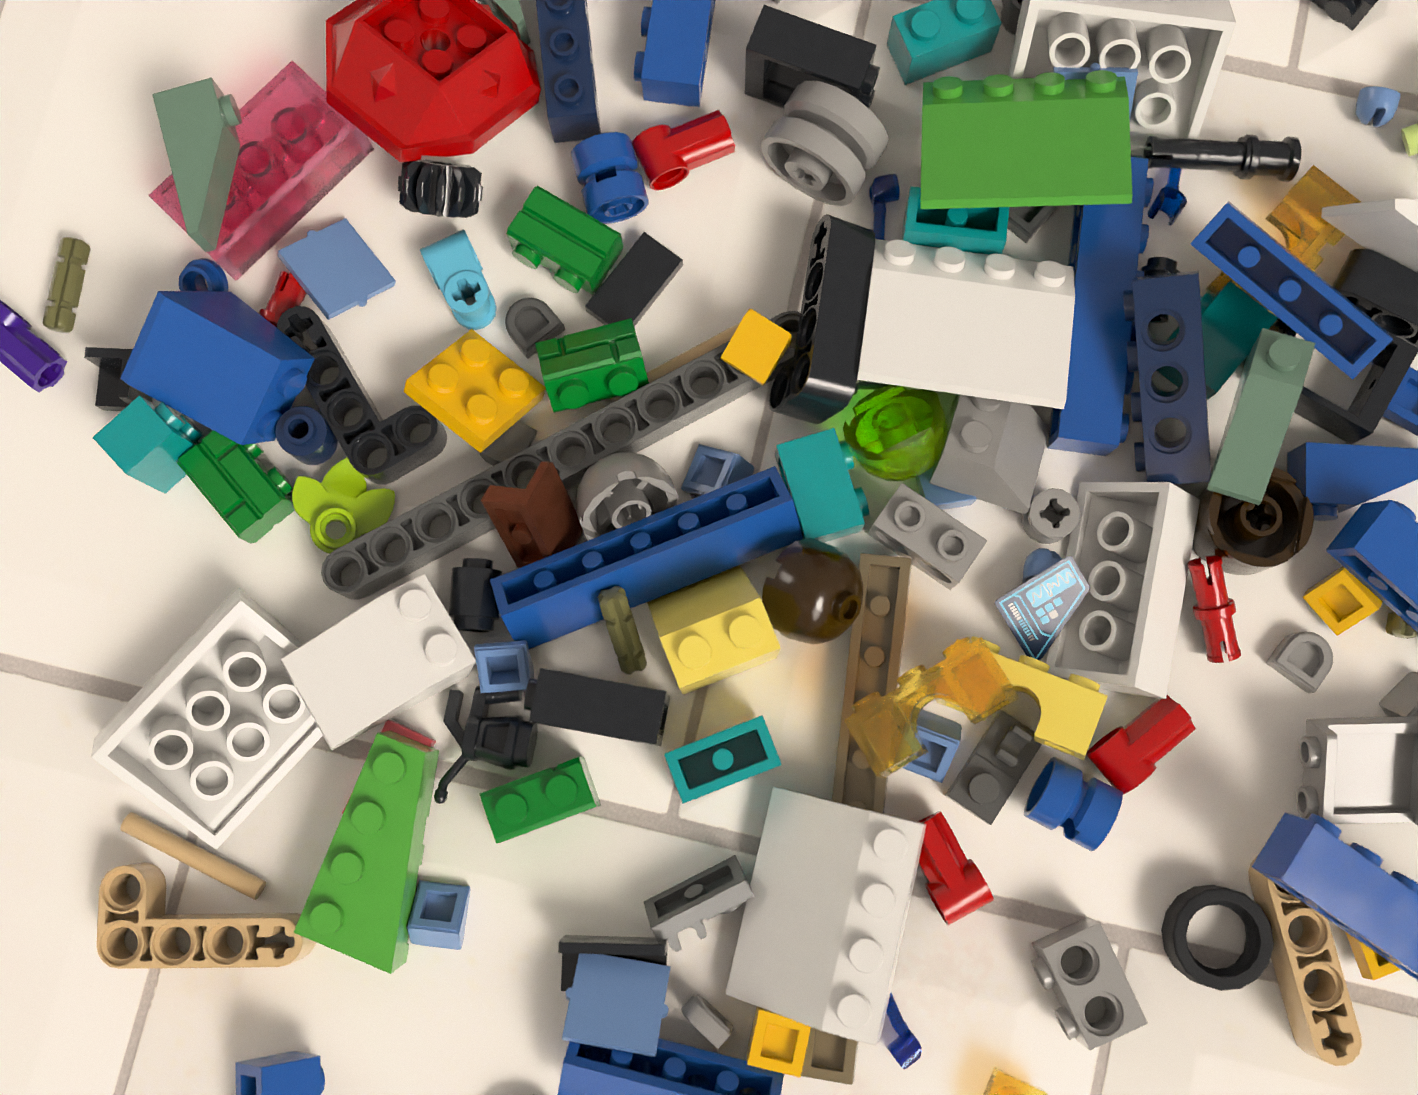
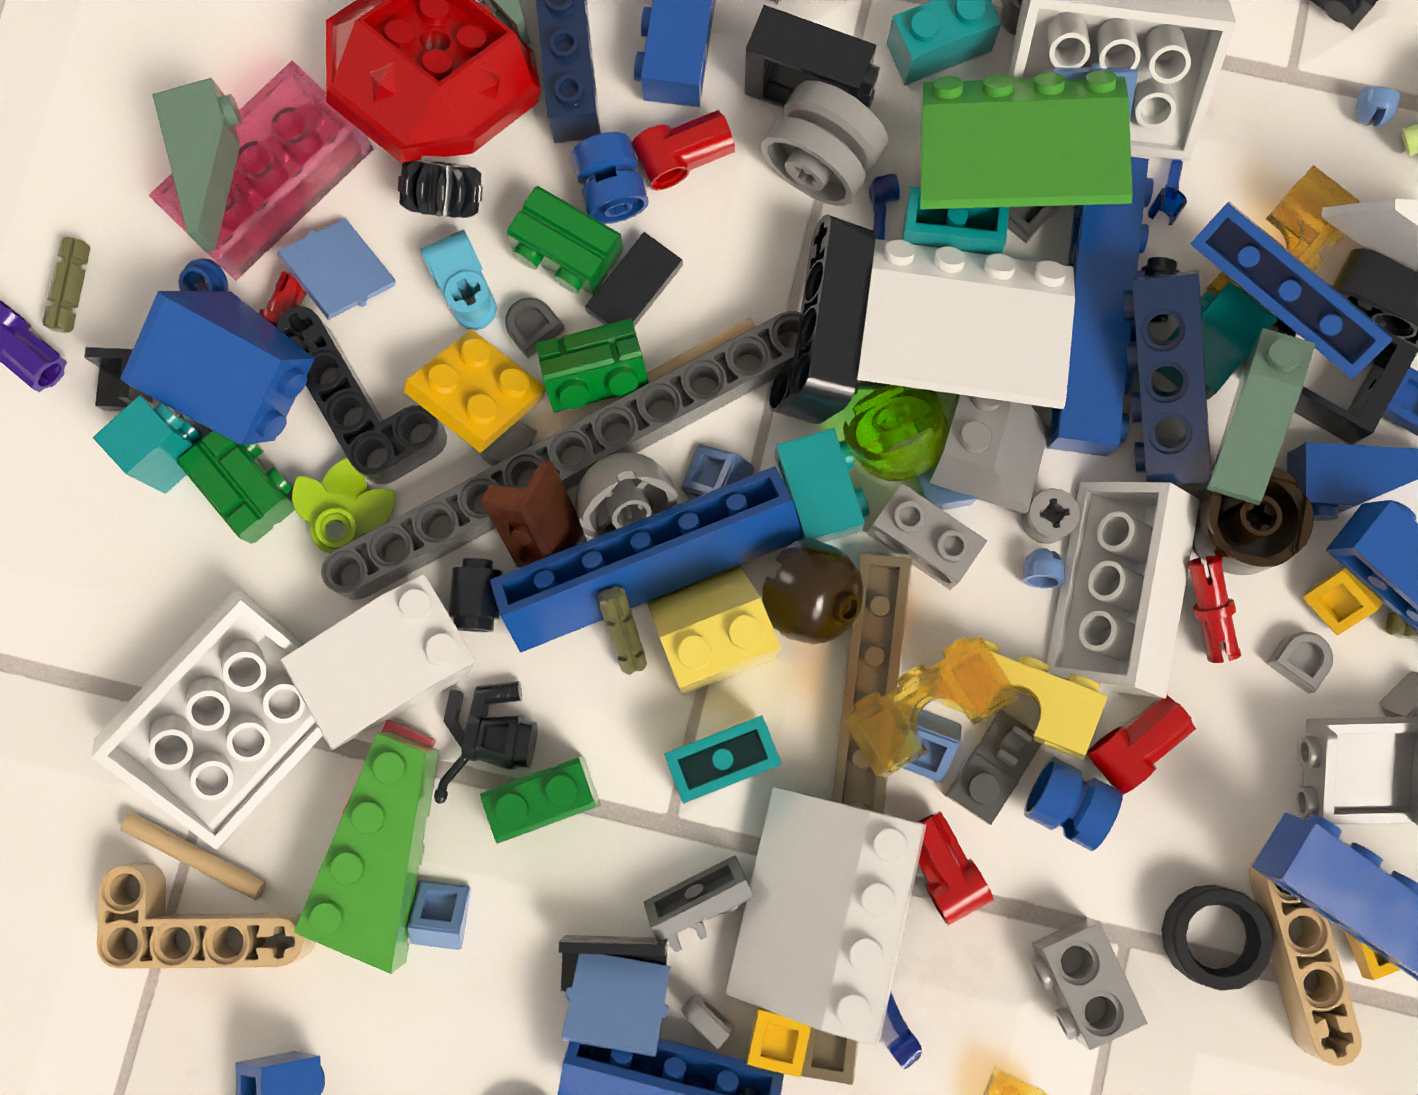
(318, 443): dark blue brick -> none
(503, 666): medium blue slope -> none
(597, 706): black window -> none
(756, 346): yellow slope -> none
(1043, 606): sticker -> none
(1243, 157): black pin -> none

